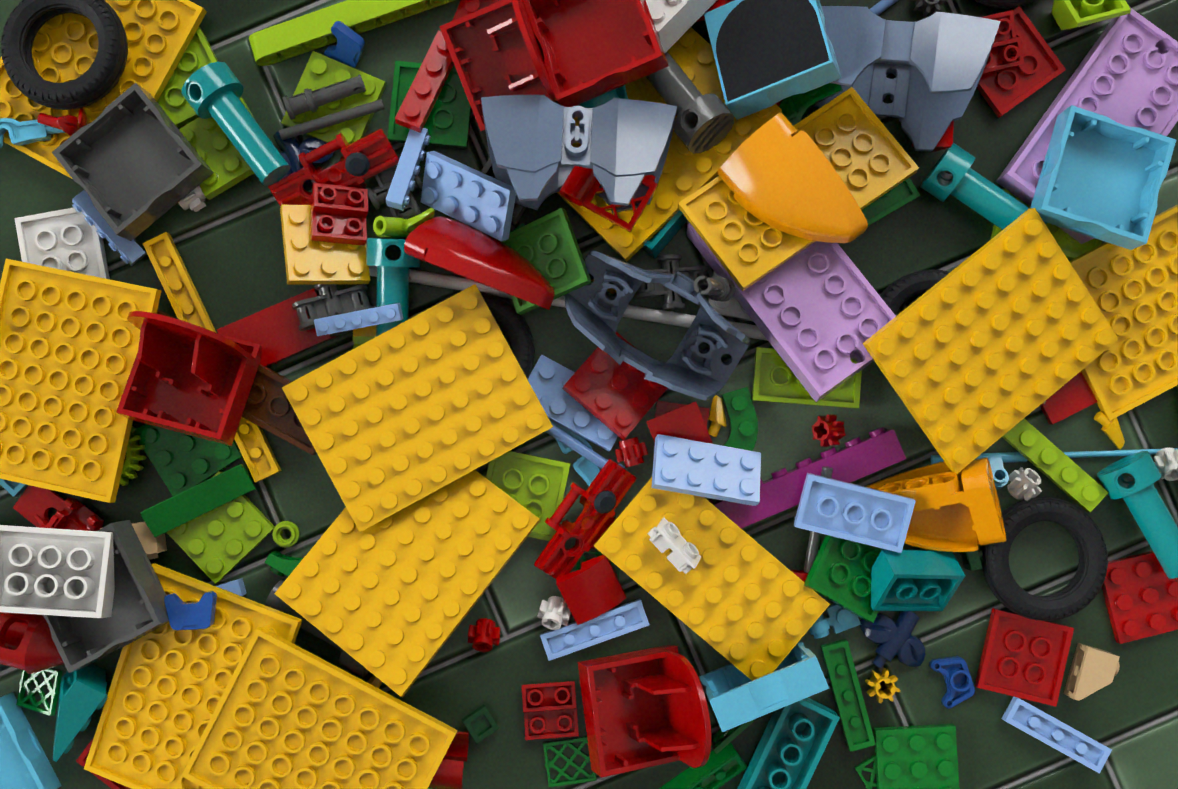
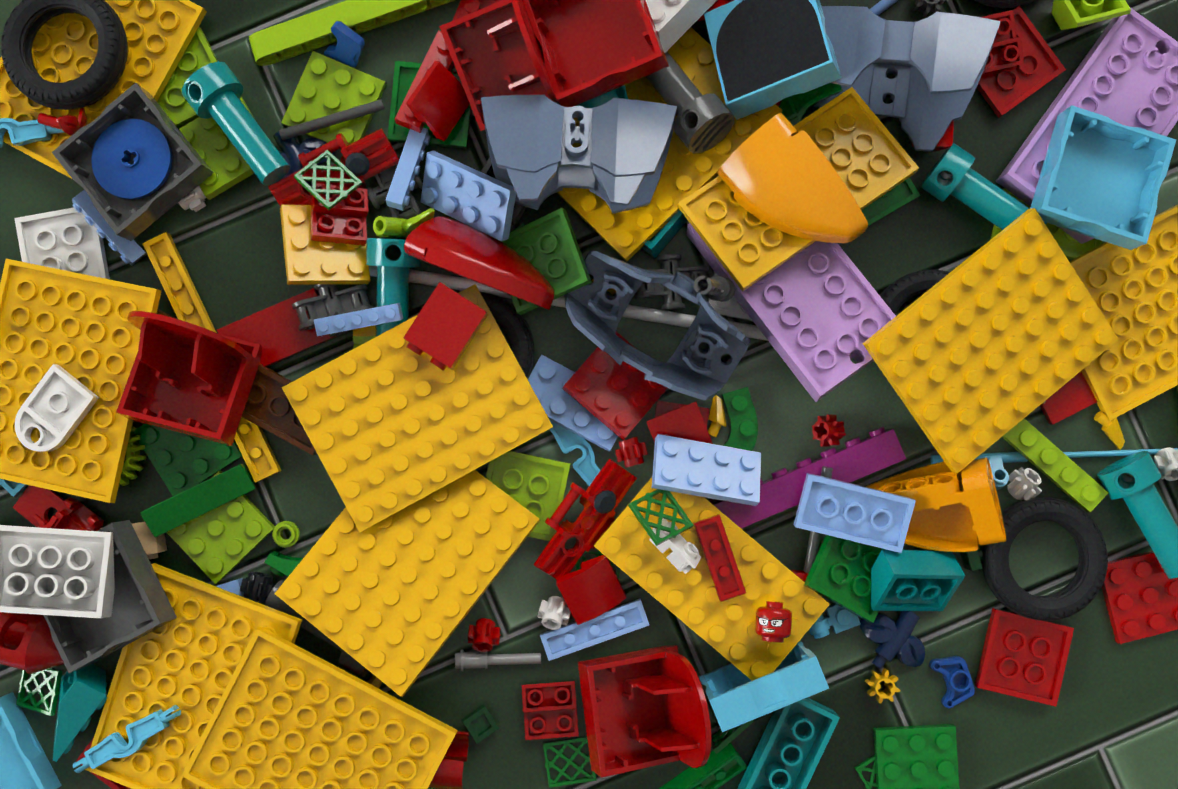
(54, 409): none -> white tile
(138, 733): none -> medium azure piece
(150, 165): none -> blue piece
(191, 615): blue piece -> none
(257, 586): none -> black gear
(311, 100): dark grey pin -> none
(343, 169): none -> window
(439, 100): none -> red slope
(445, 327): none -> red brick
(469, 660): none -> light grey pin
(578, 447): medium blue bar -> none
(583, 186): red piece -> none
(647, 525): none -> green window
(719, 558): none -> red tile
(773, 622): none -> red head
(777, 383): lime plate -> none
(847, 695): green plate -> none
(1056, 734): light blue plate -> none
(1090, 671): tan slope -> none

